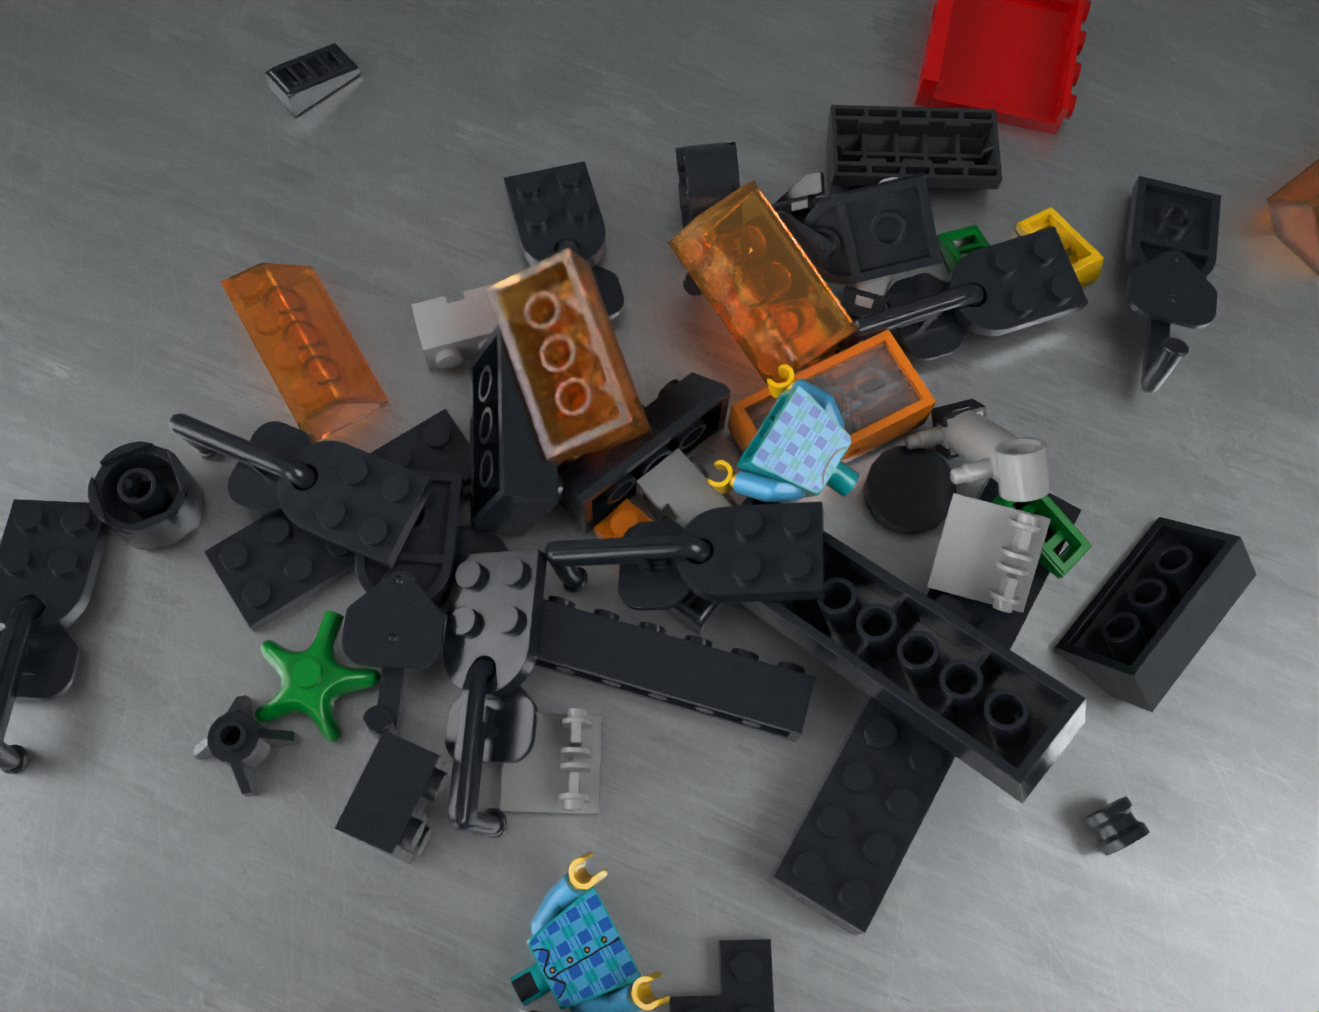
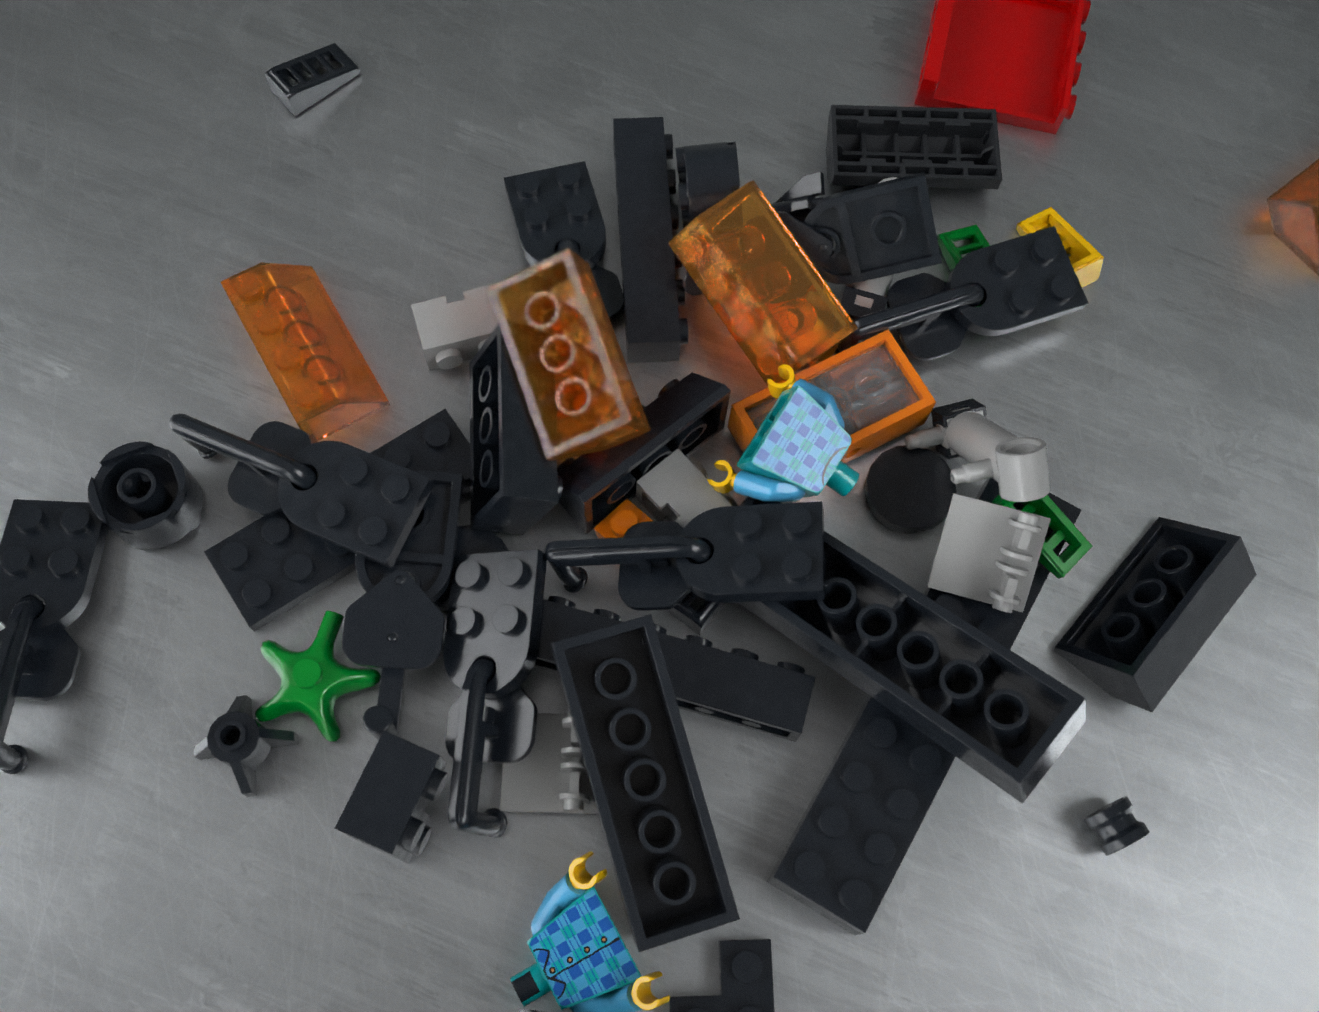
(644, 782): none -> black brick
(645, 229): none -> black brick
(1170, 257): black plate -> none

